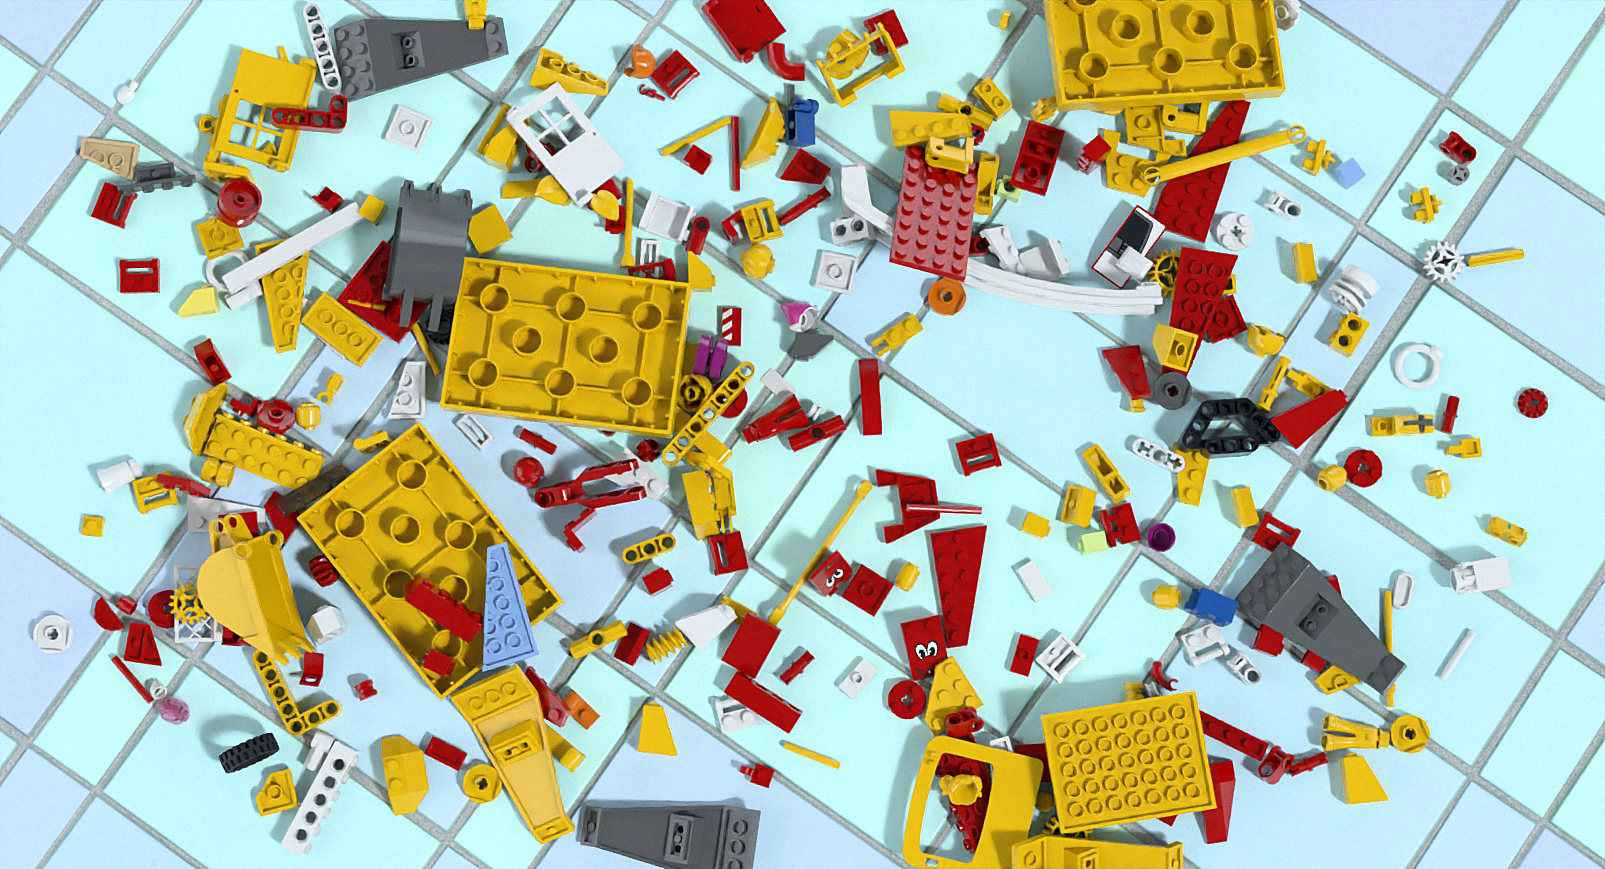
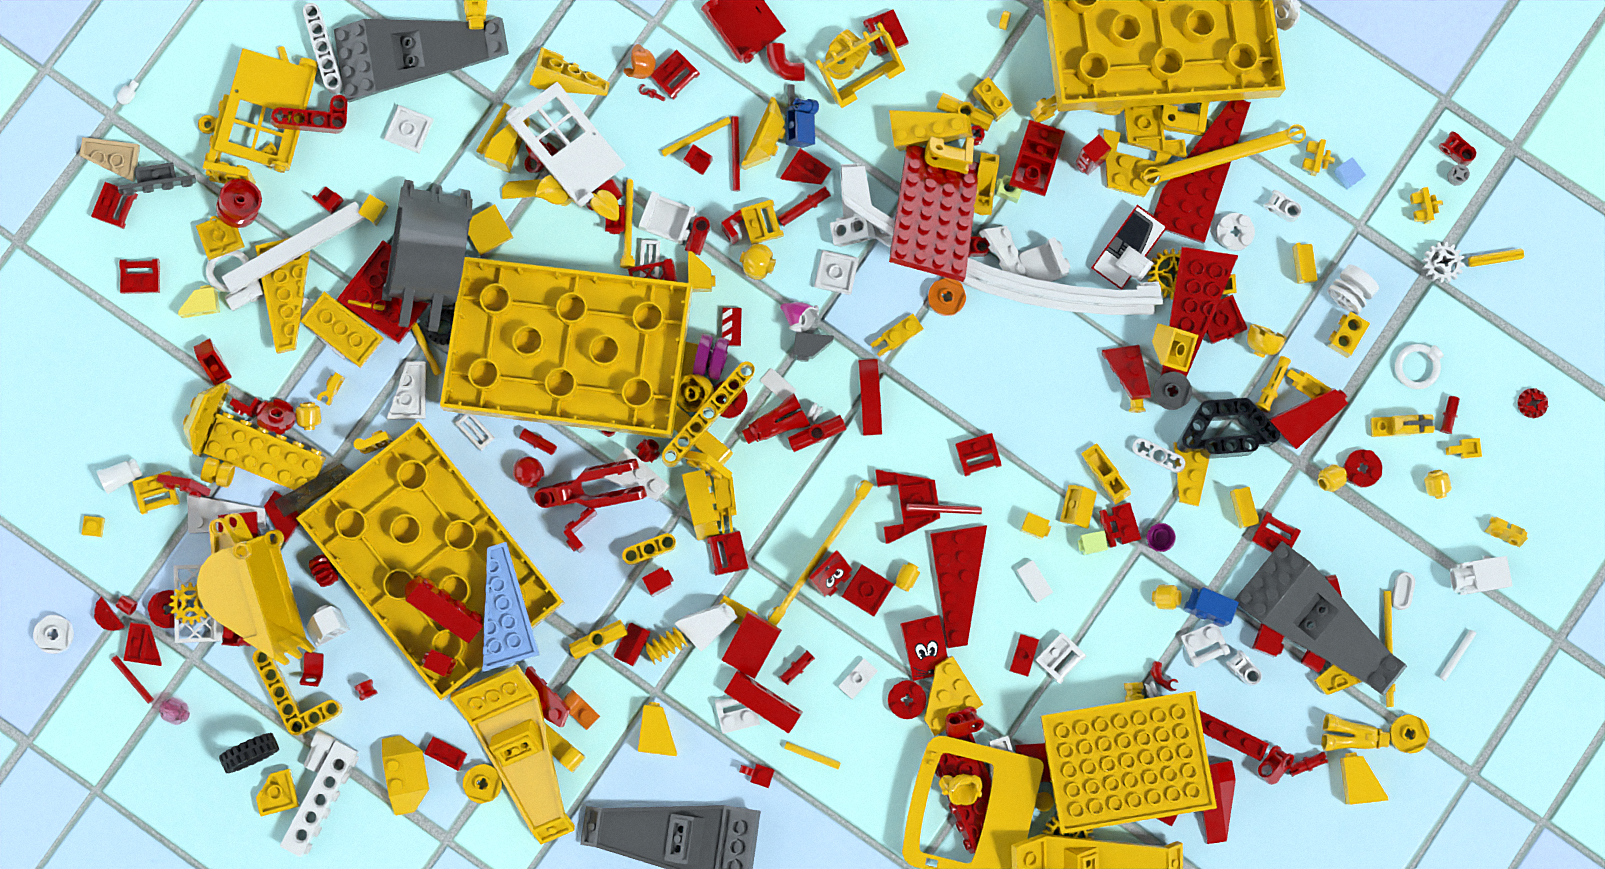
(160, 692): white hinge -> none

